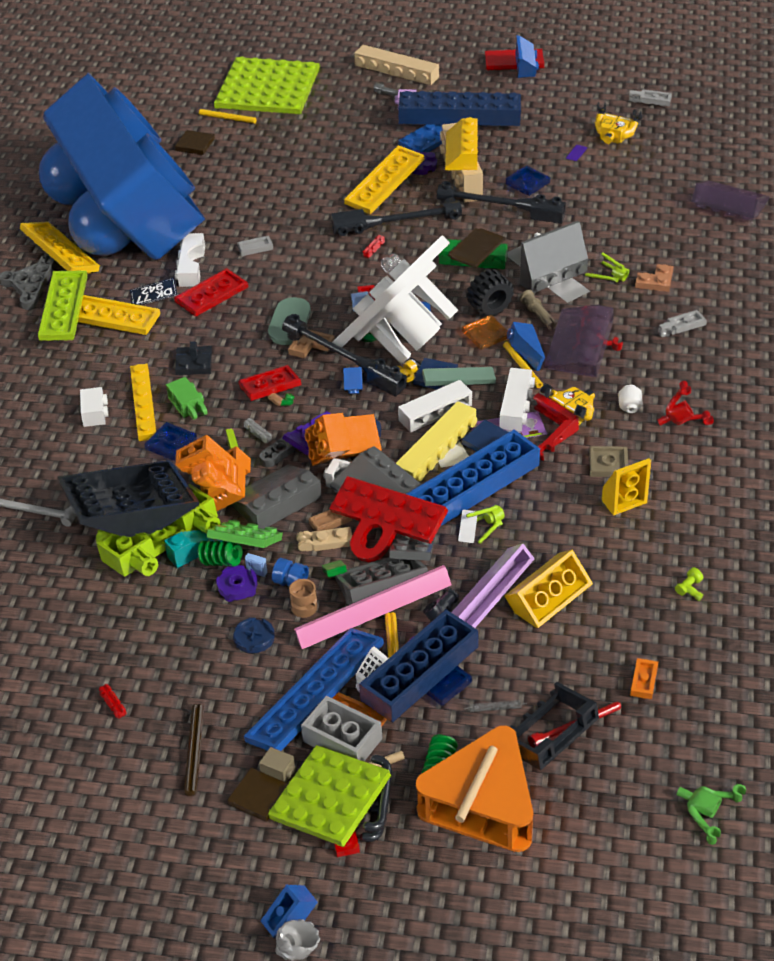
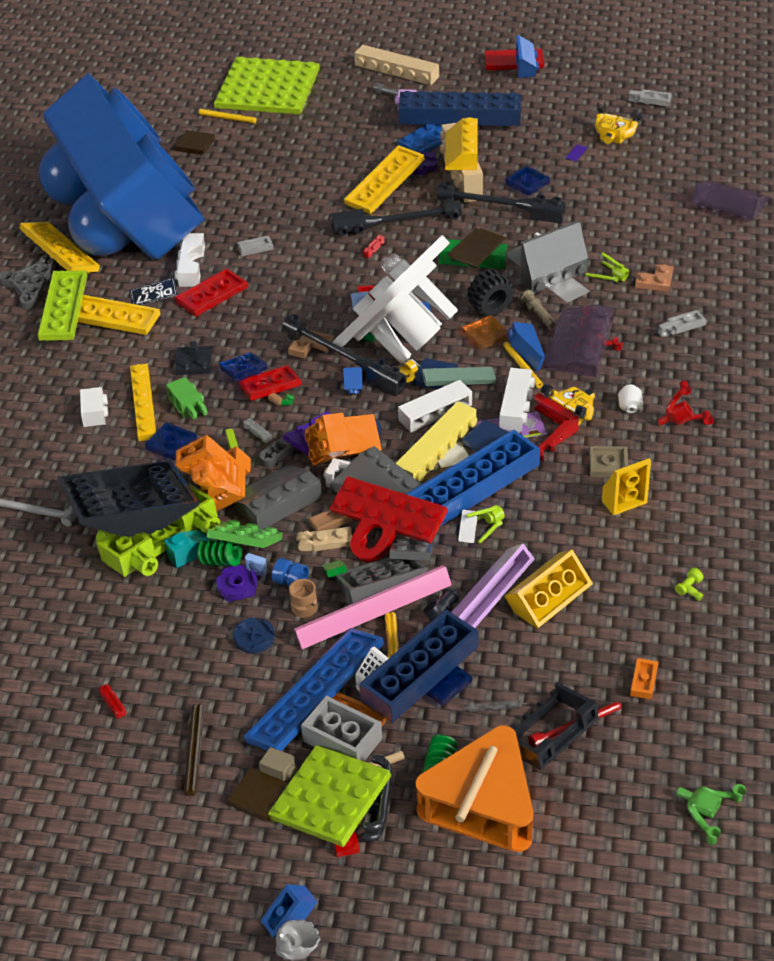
(243, 366): none -> clear blue plate
(285, 308): sand green tile -> none

